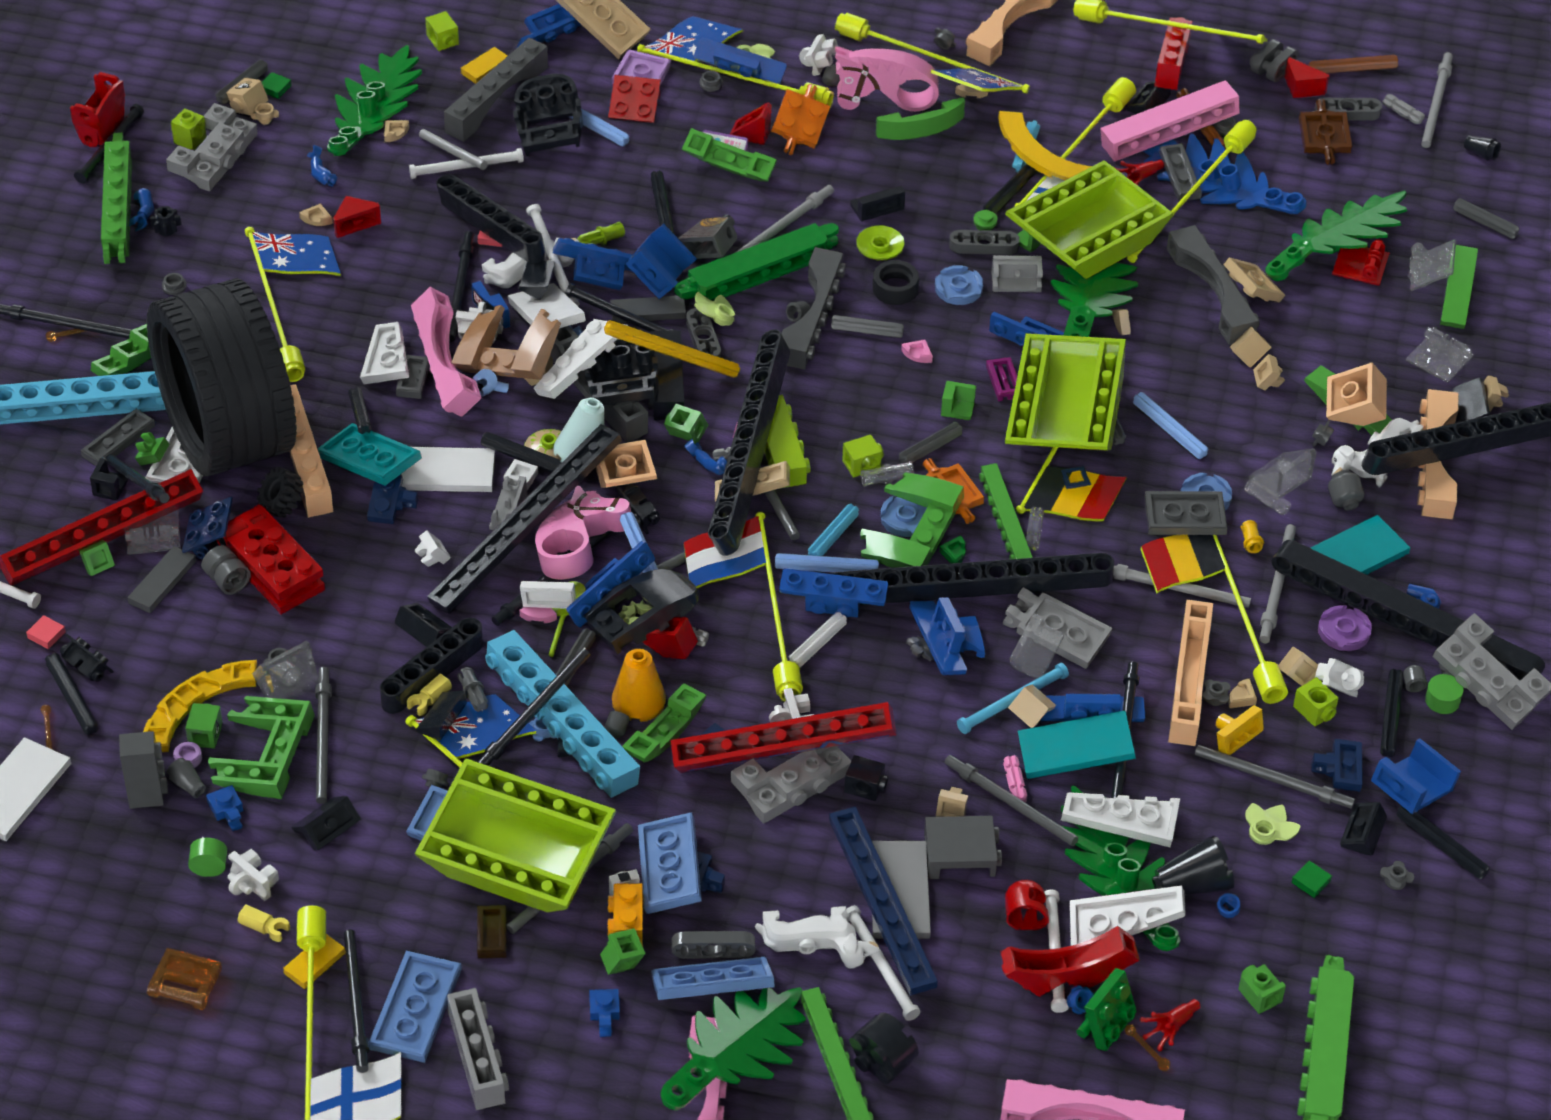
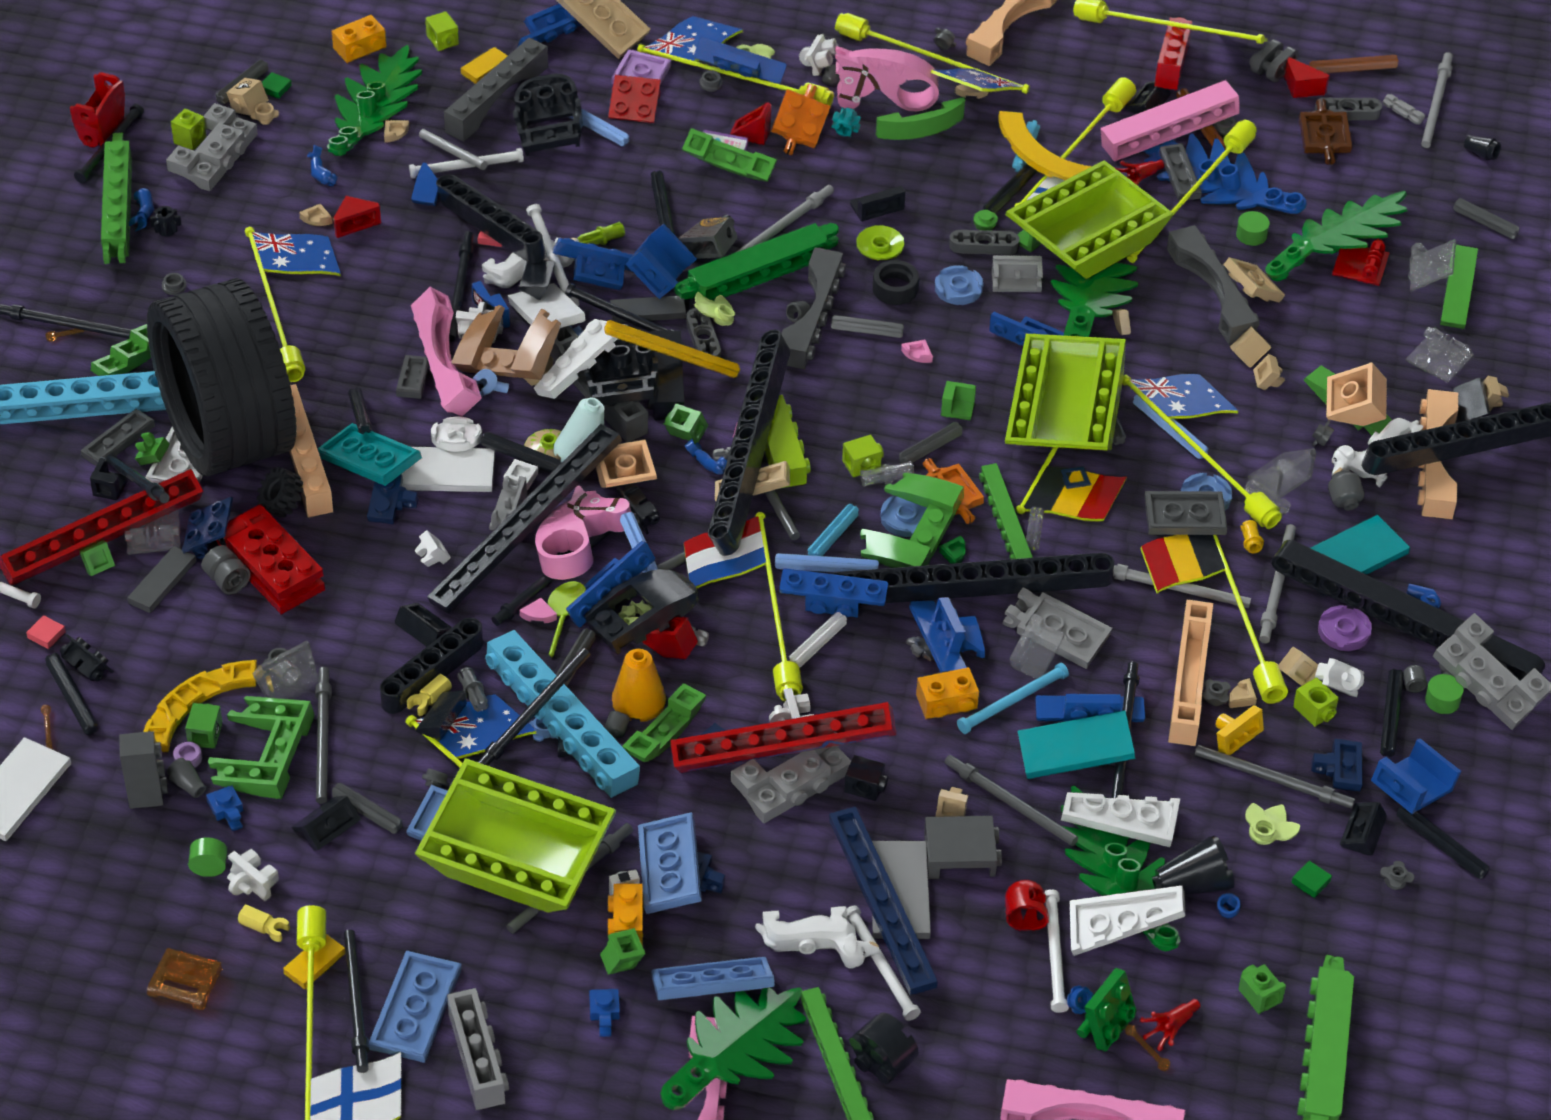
(359, 38): none -> light orange brick
(369, 809): none -> dark grey axle
(386, 355): white wing -> none
(425, 188): none -> blue slope
(456, 434): none -> white tile
(491, 931): dark brown tile -> none
(547, 594): white tile -> none
(730, 944): dark grey beam -> none
(846, 122): none -> teal gear
(947, 693): none -> light orange brick
(1007, 392): magenta tile -> none
(1015, 777): bright pink axle -> none
(1031, 705): tan panel -> none
(1077, 964): red arch -> none
(1193, 397): none -> flag
(1252, 228): none -> bright green piece

